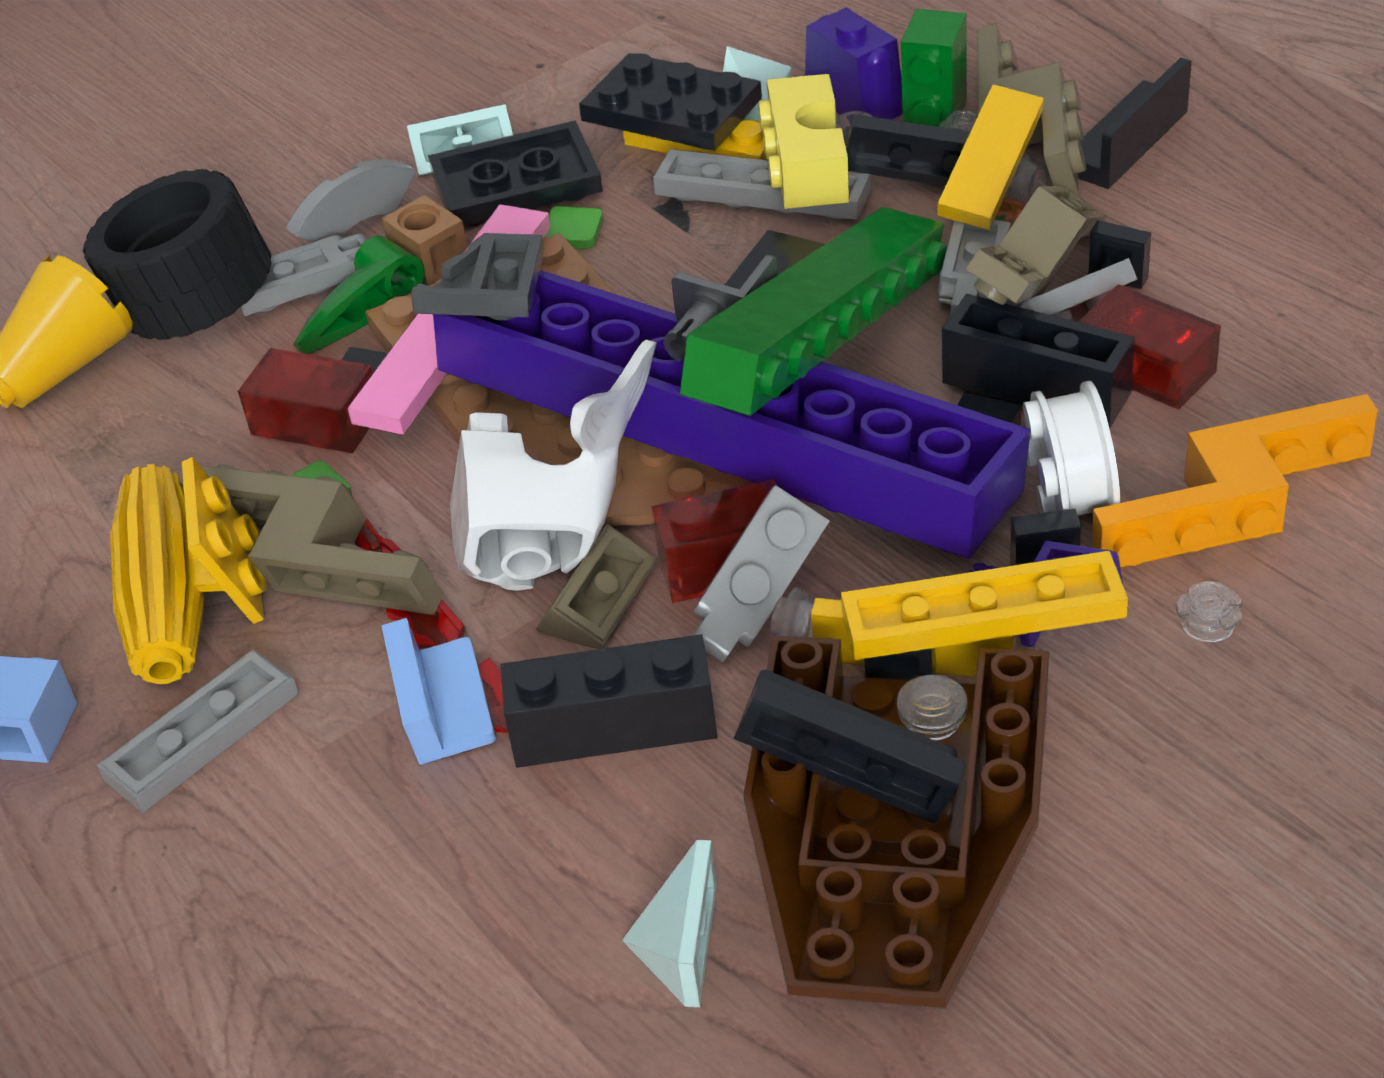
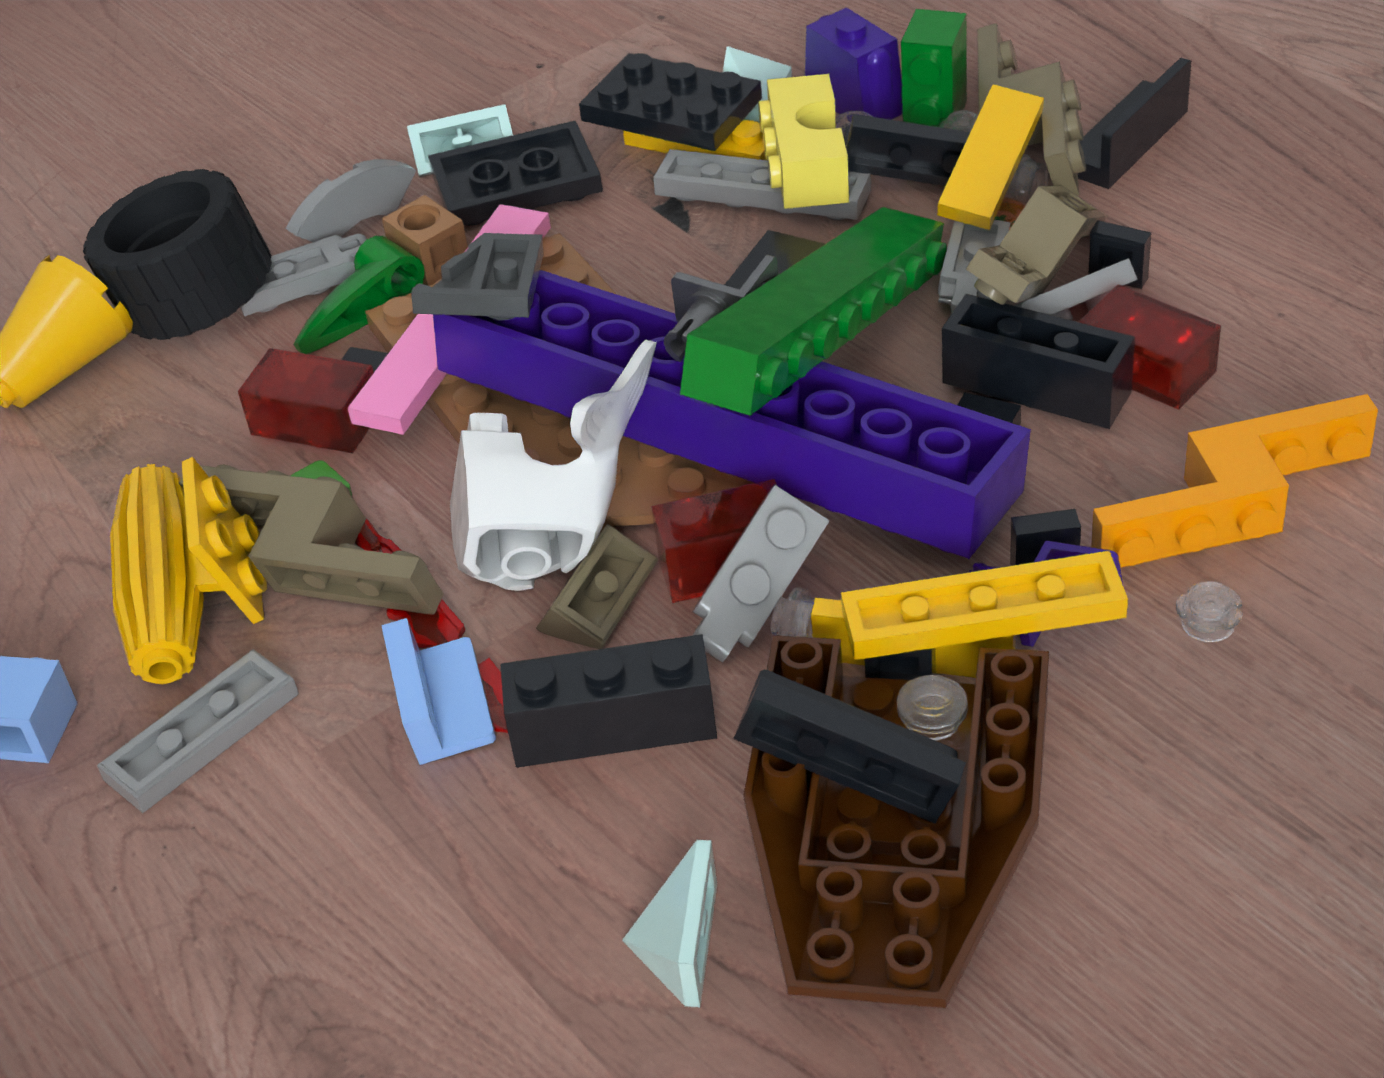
(577, 225): bright green piece -> none
(1072, 451): white wheel -> none

